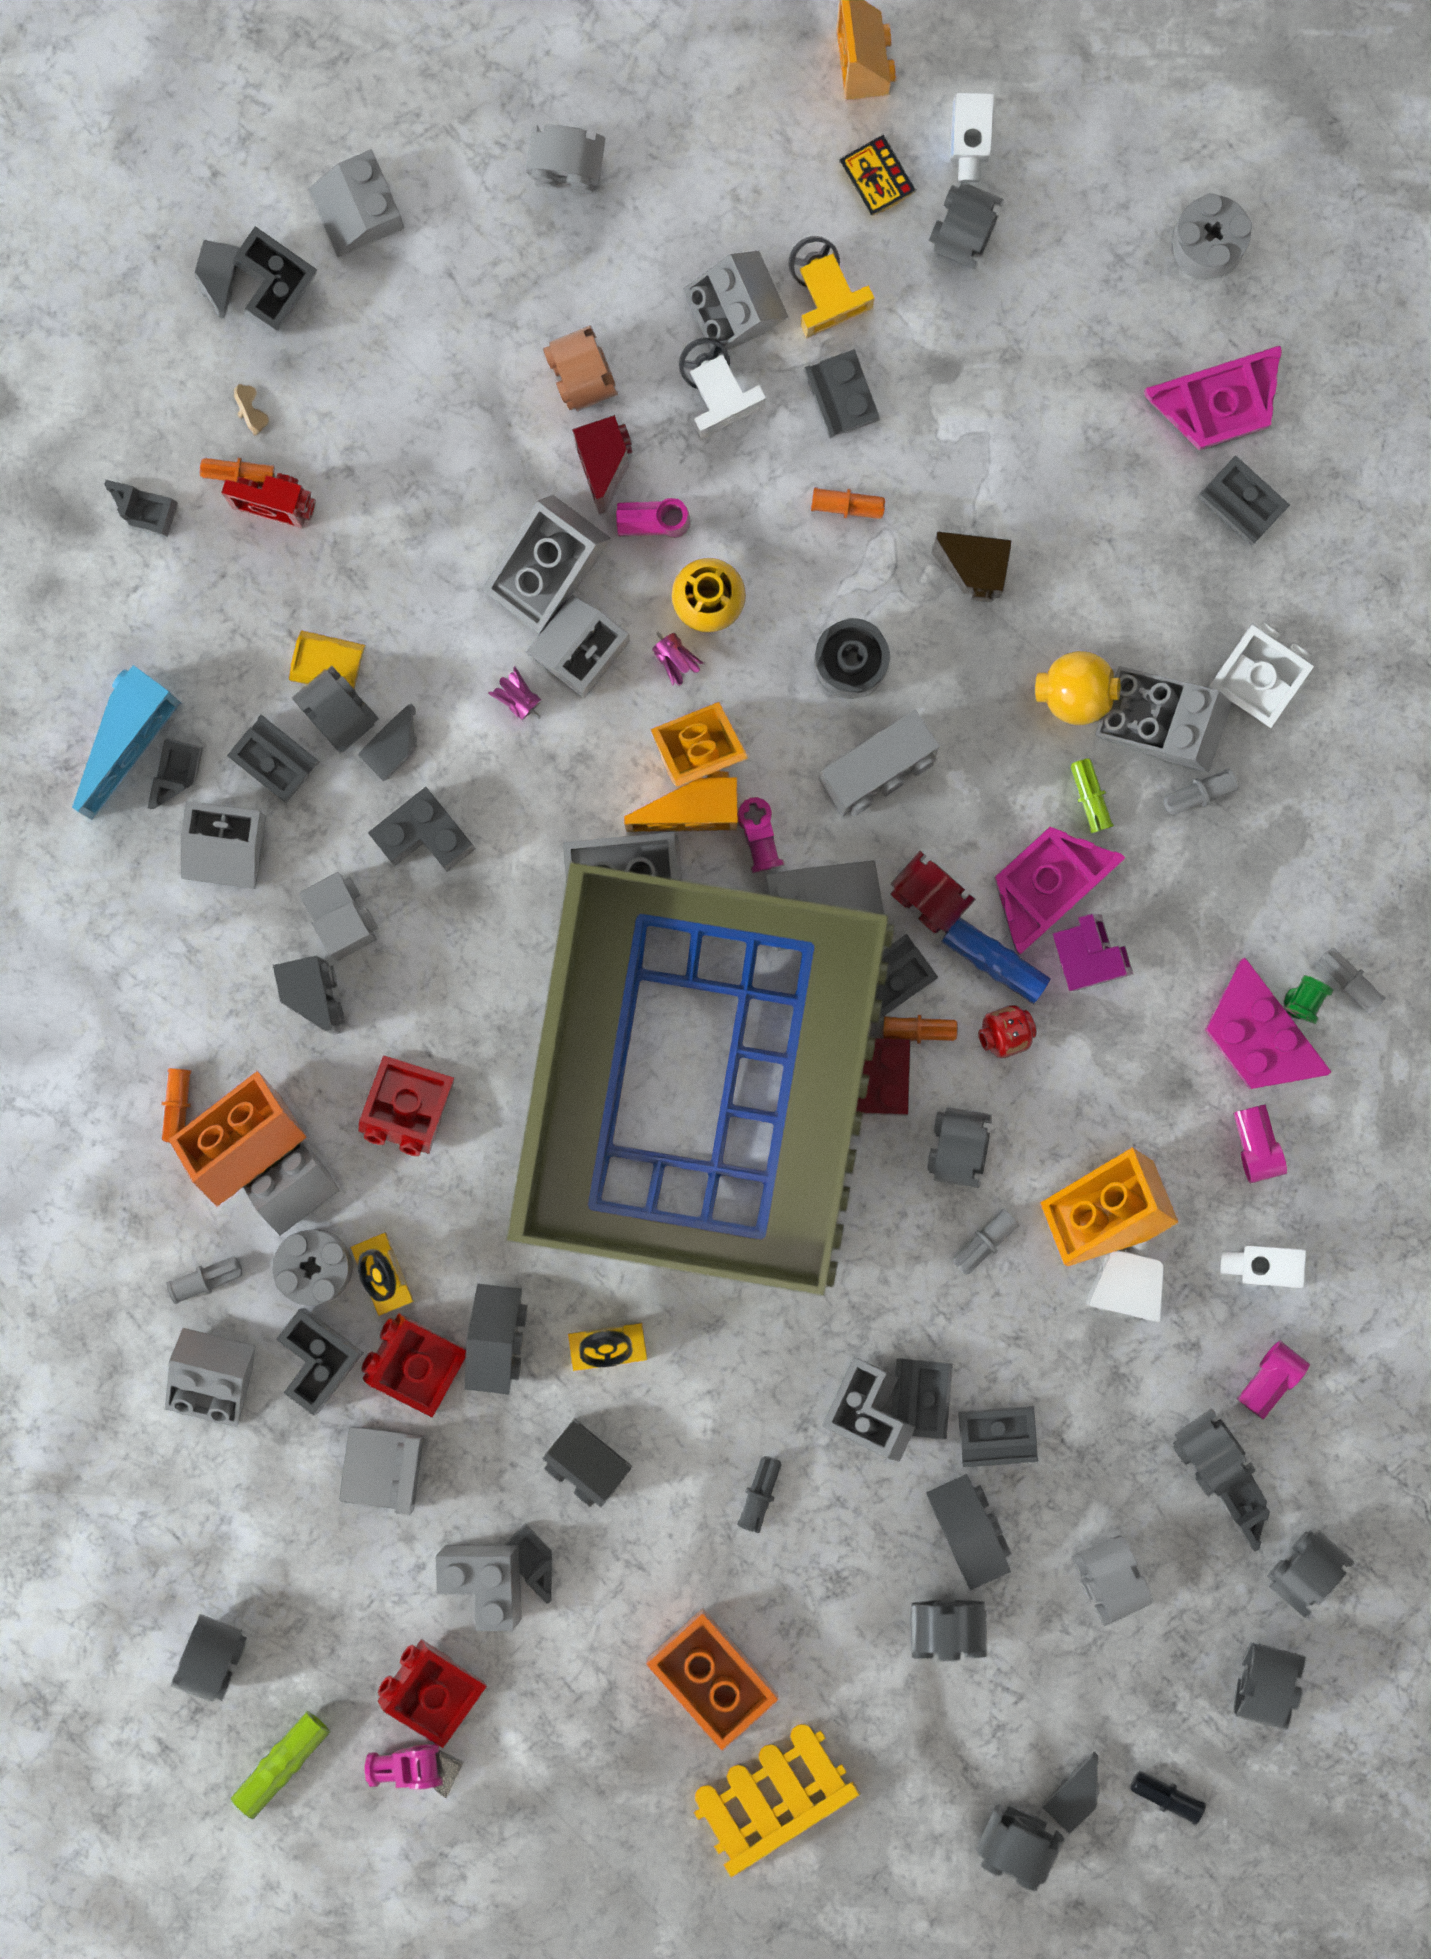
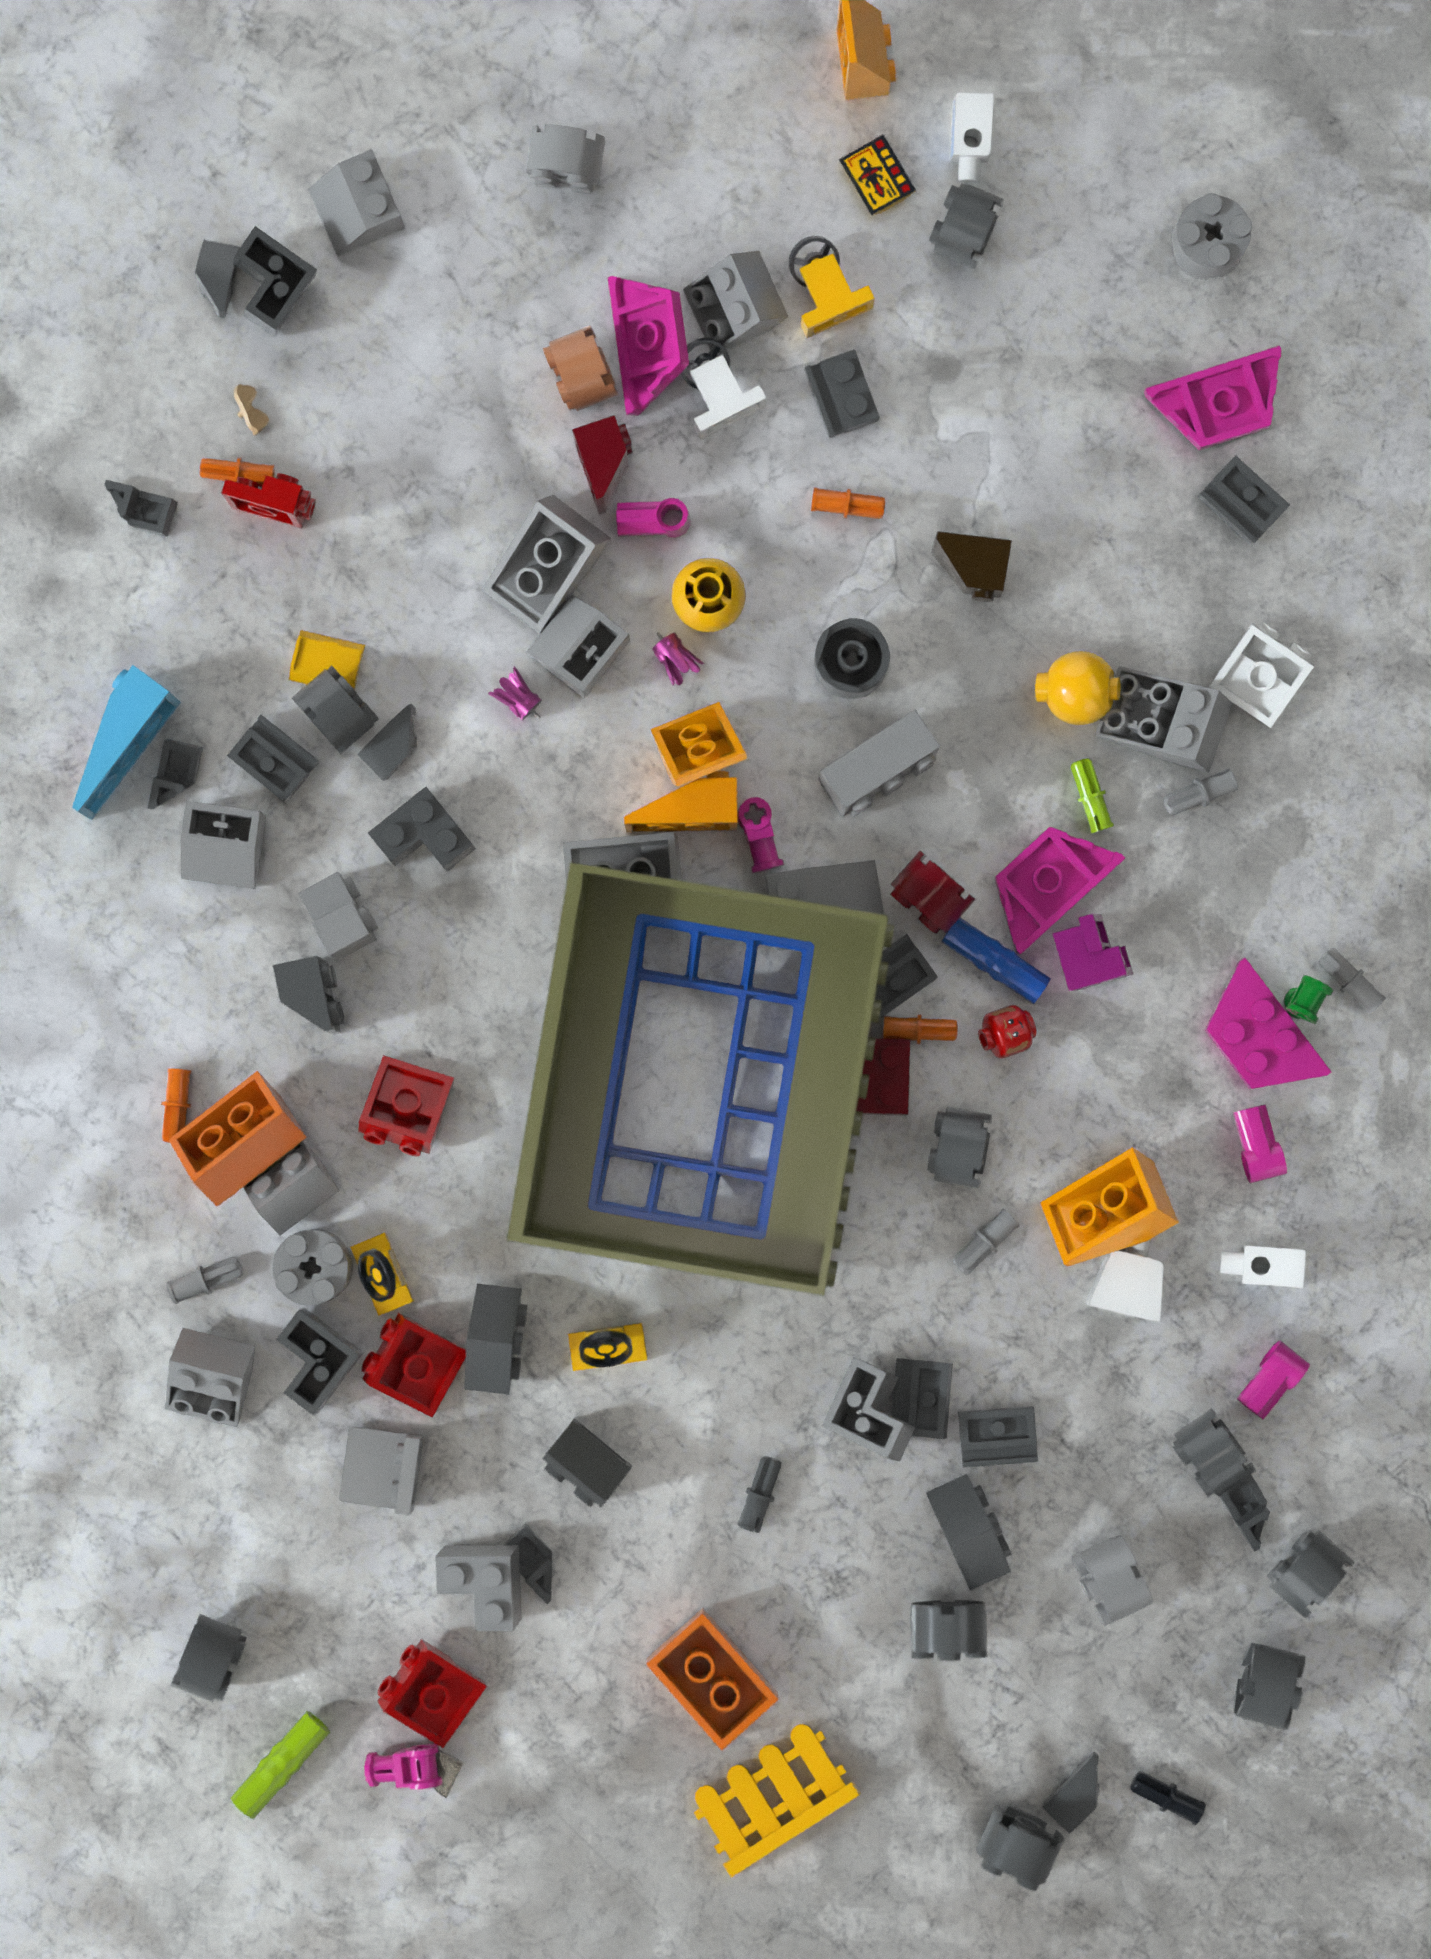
(647, 340): none -> dark pink wing

